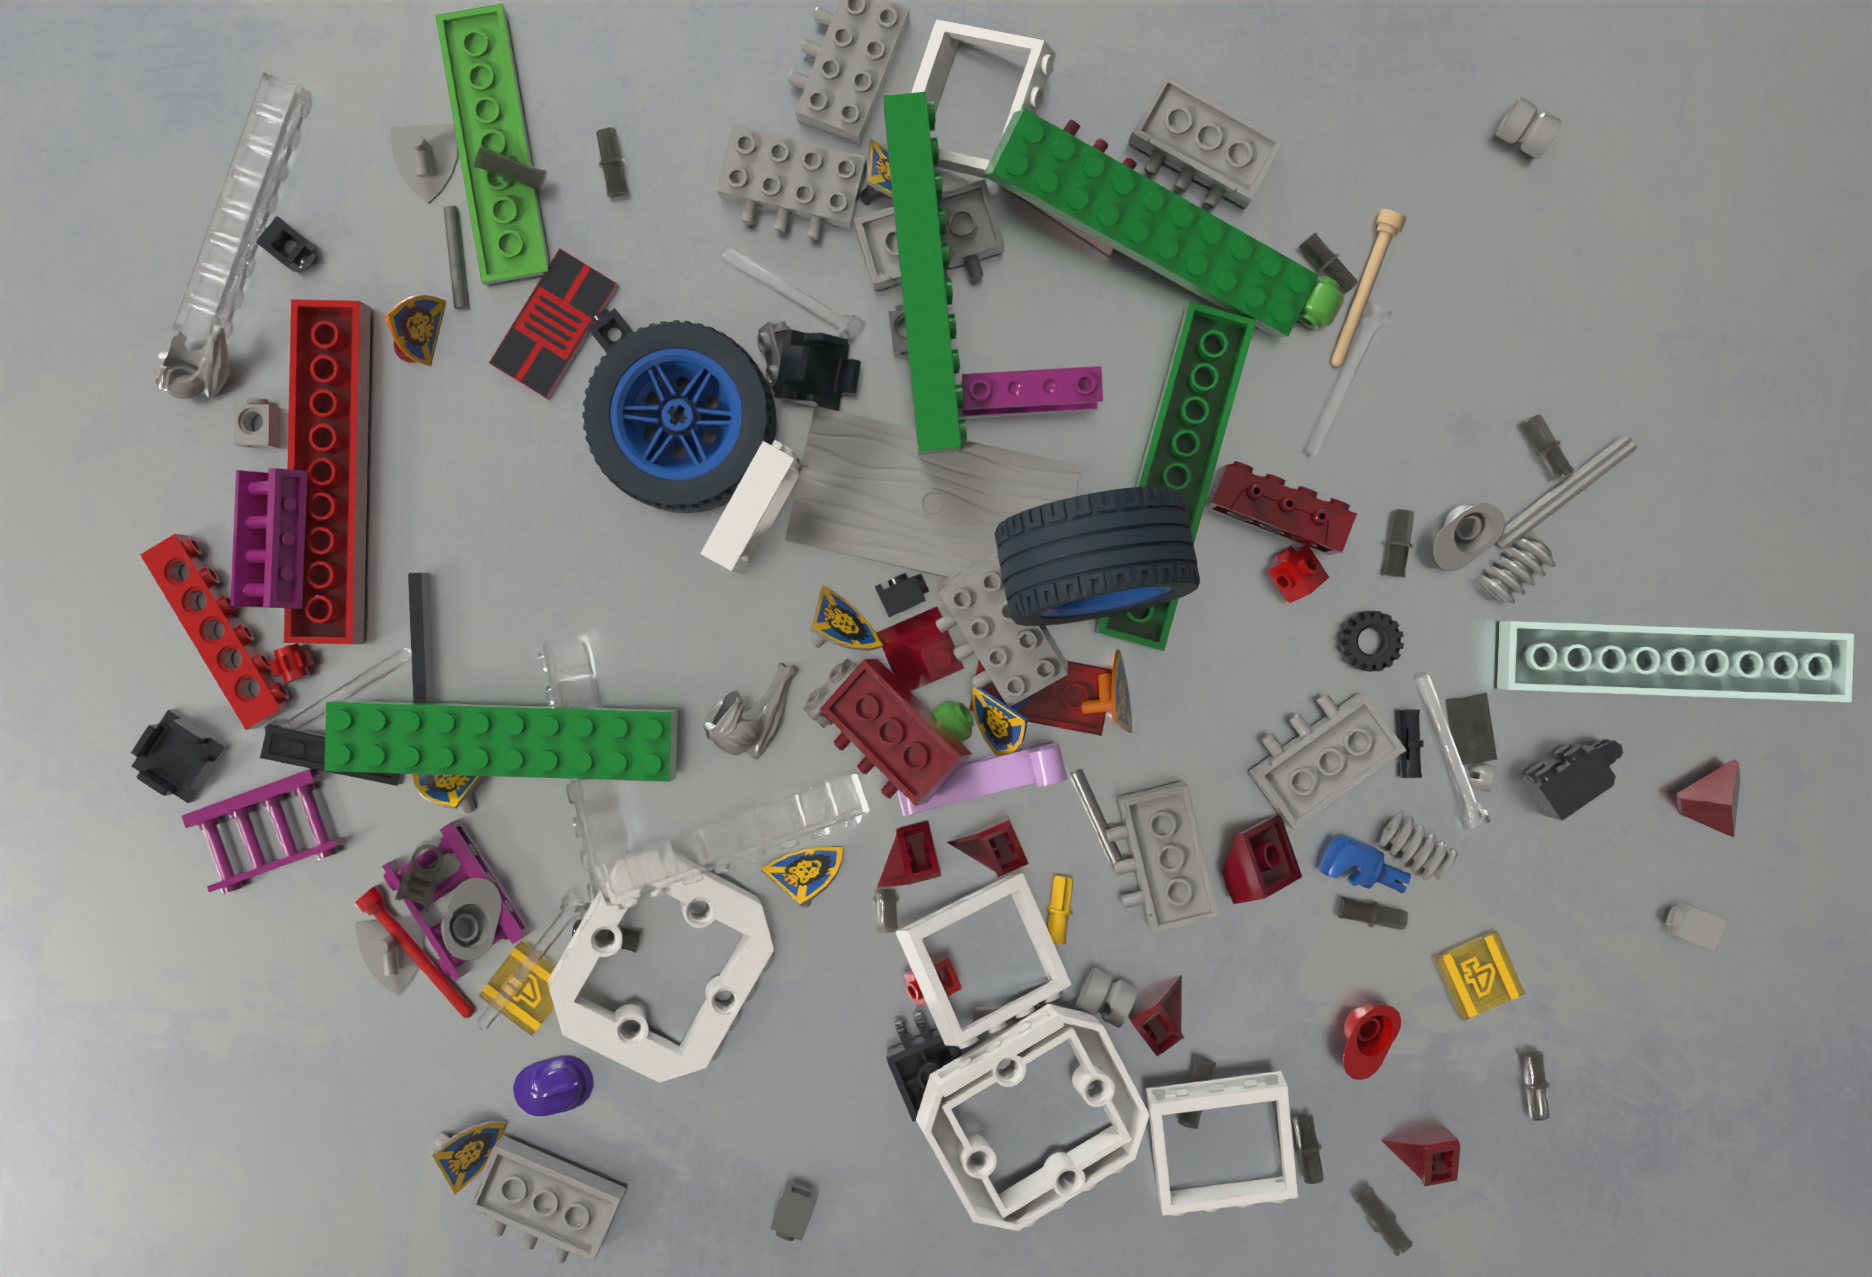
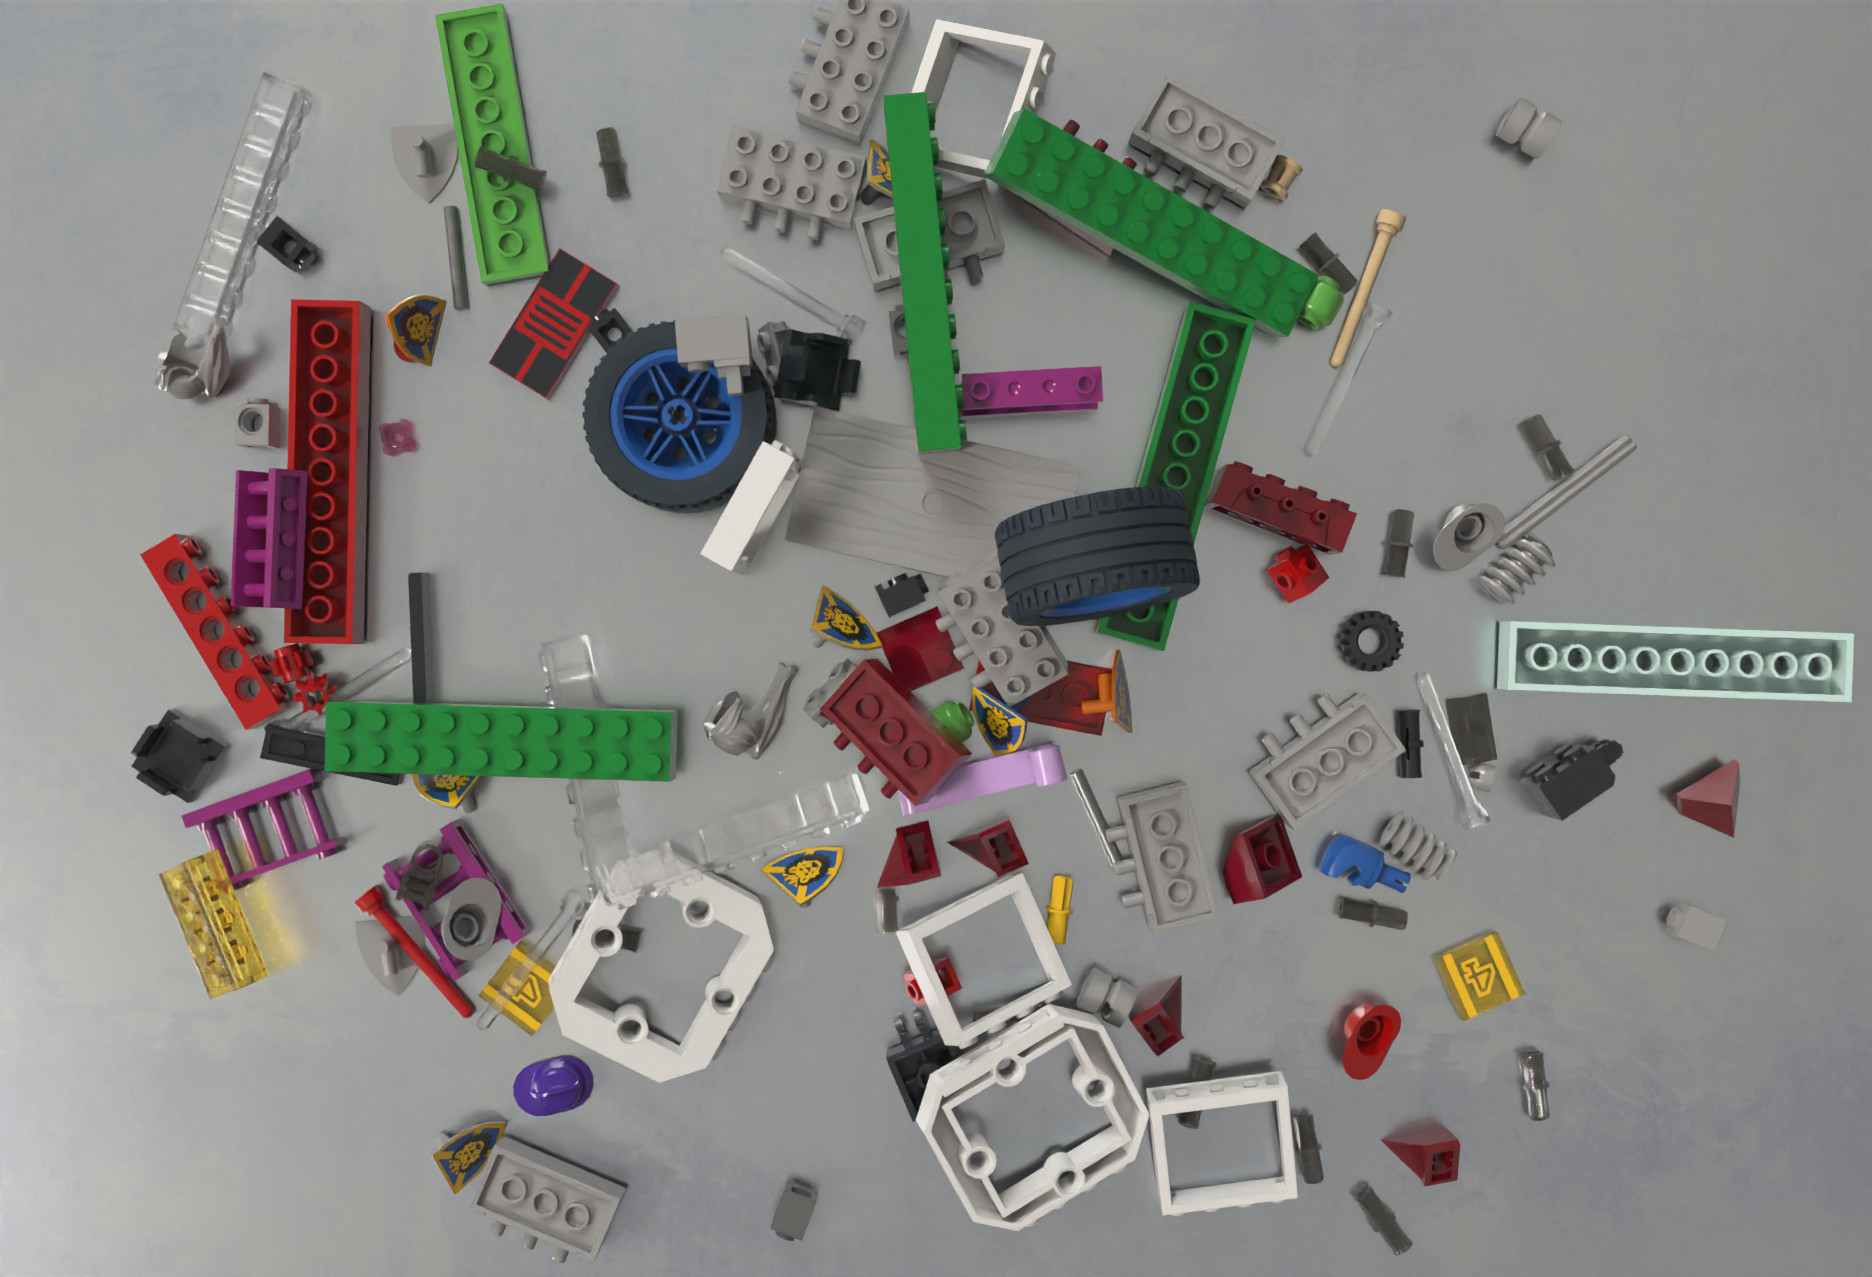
(227, 927): none -> clear yellow fence
(310, 685): none -> red gear
(388, 434): none -> clear pink plate
(716, 342): none -> light grey hinge
(1281, 177): none -> tan bush

